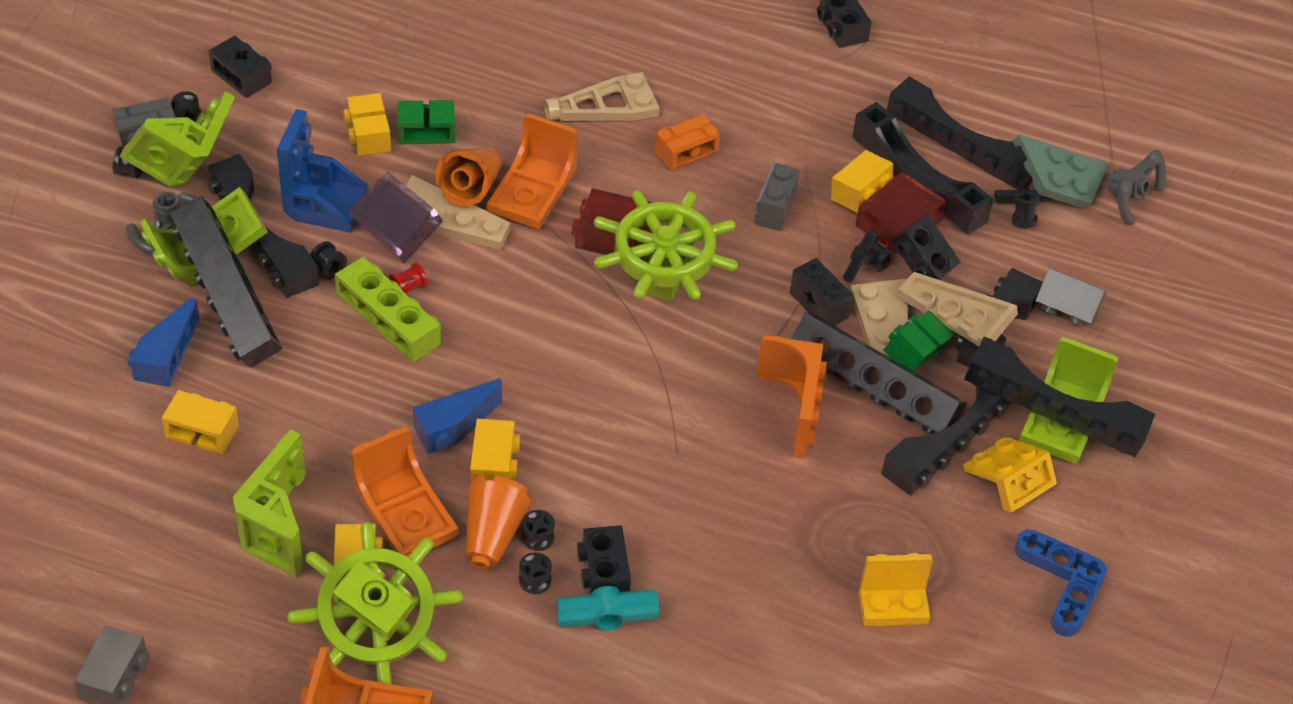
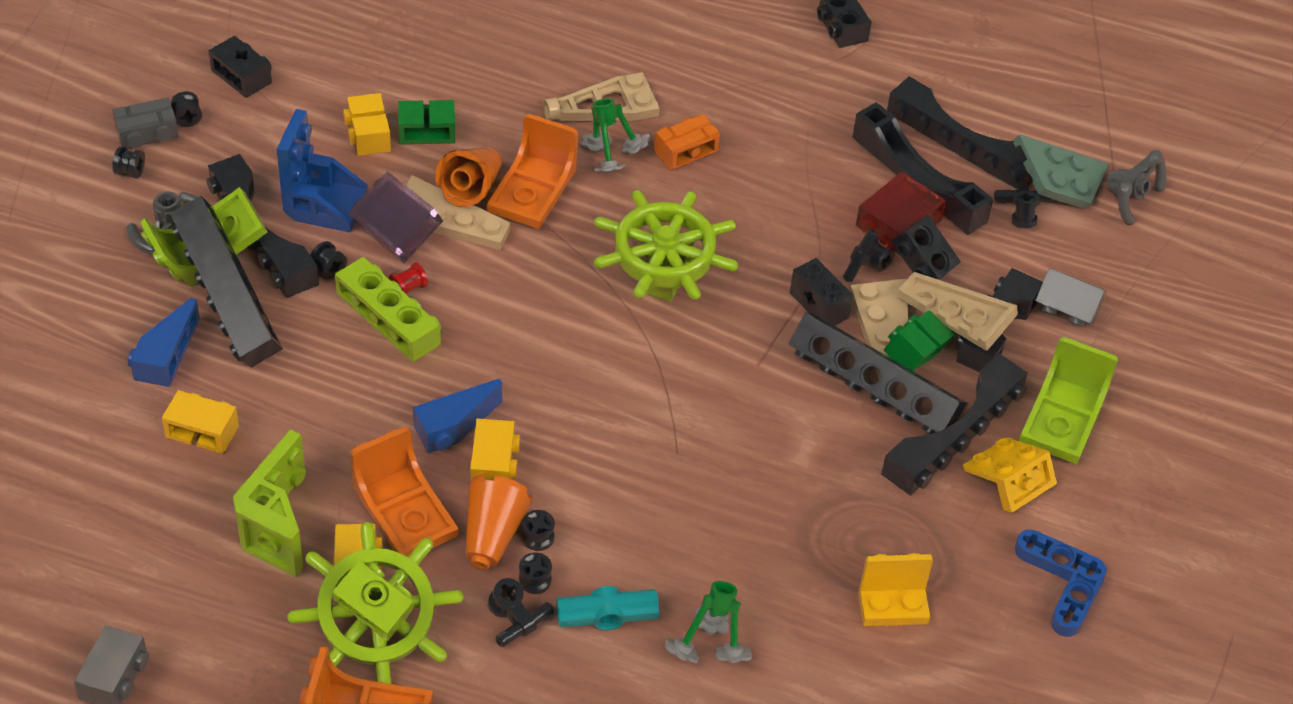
(163, 146): lime bracket -> none
(522, 621): none -> black piece
(604, 205): clear red brick -> none
(605, 114): none -> plant
(609, 562): black brick -> none
(713, 618): none -> plant
(776, 196): dark grey brick -> none
(800, 368): orange bracket -> none
(860, 180): yellow brick -> none
(1114, 424): black arch -> none

